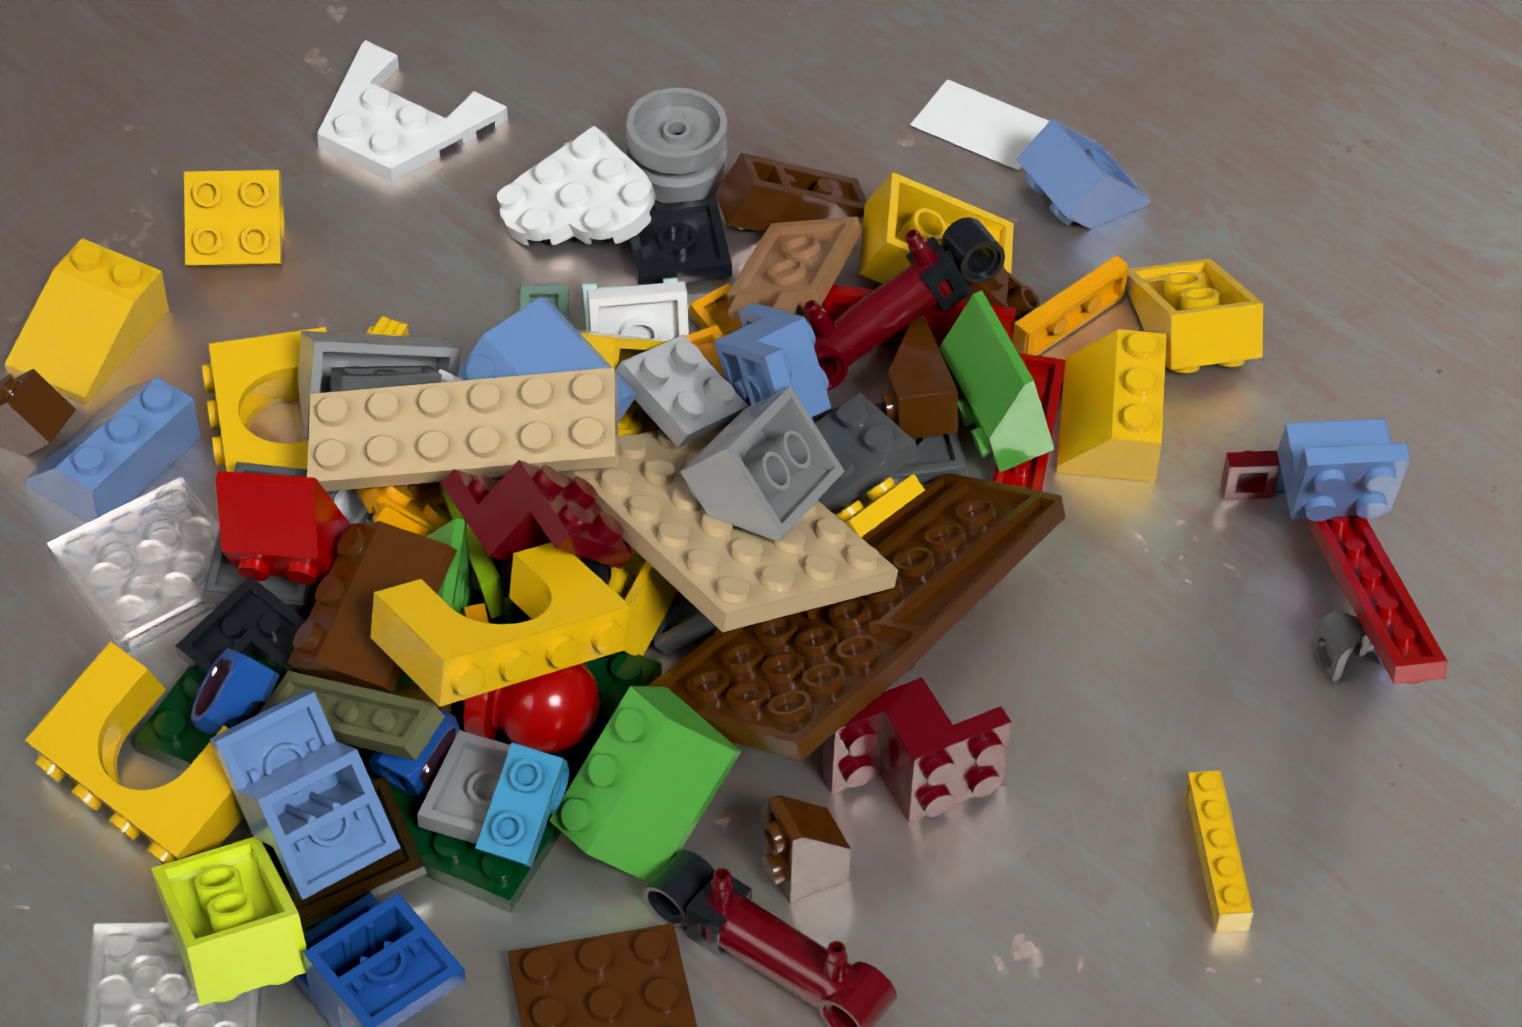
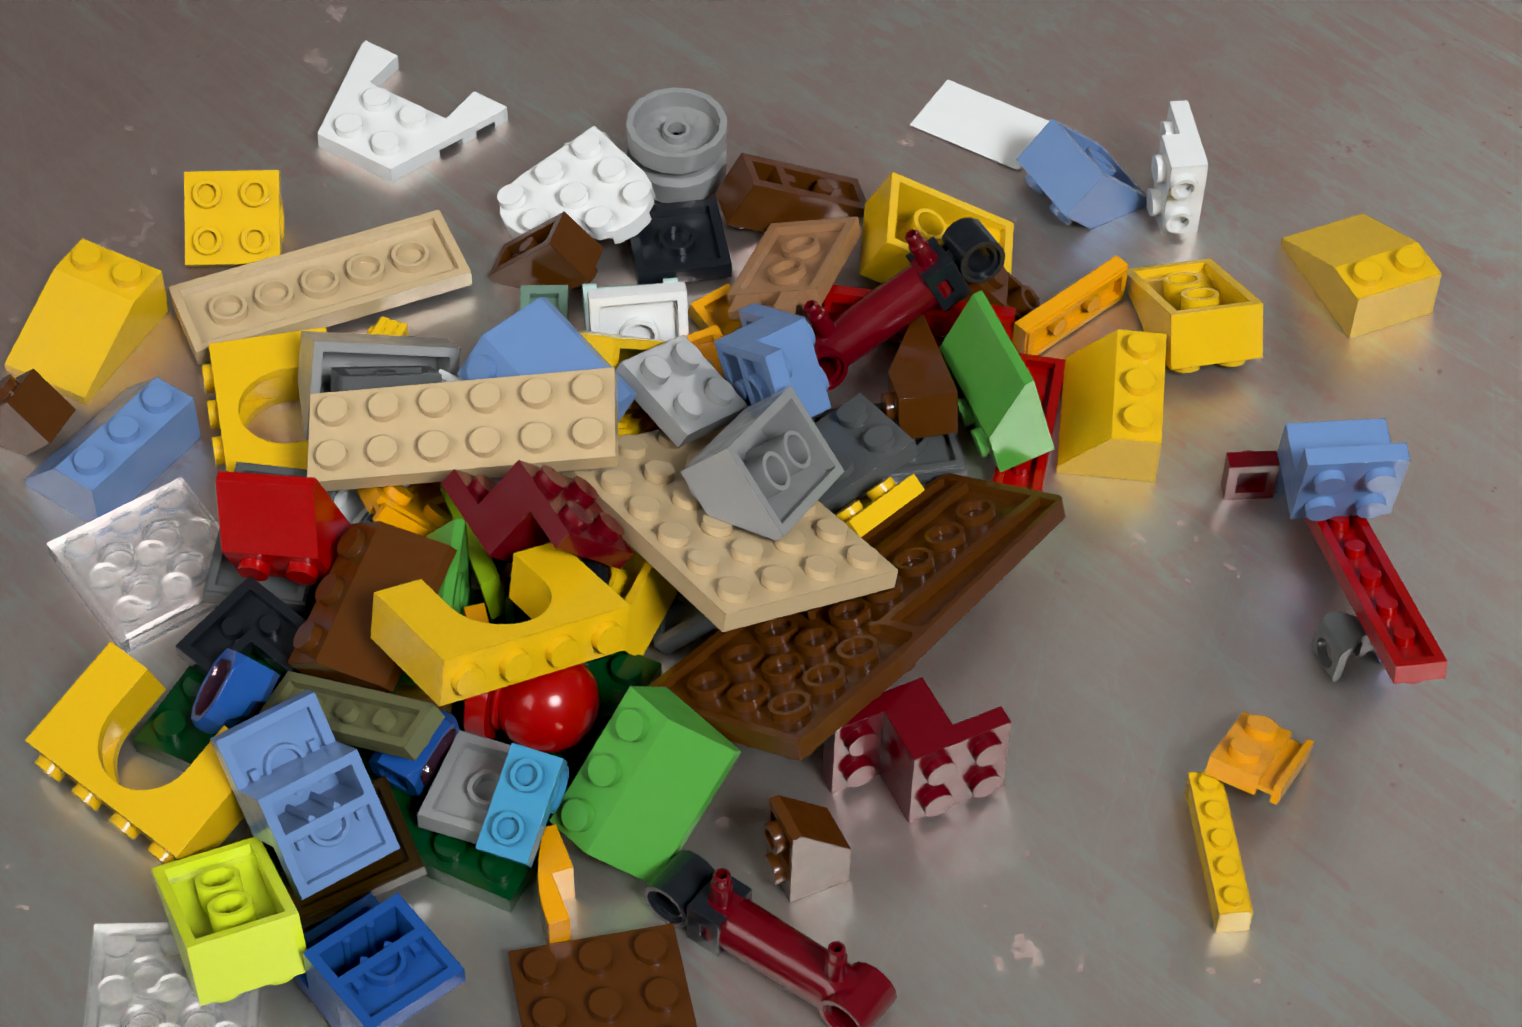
(322, 283): none -> tan plate
(549, 255): none -> reddish brown slope
(554, 886): none -> light orange slope
(1178, 173): none -> white plate
(1258, 757): none -> light orange plate
(1365, 273): none -> yellow slope

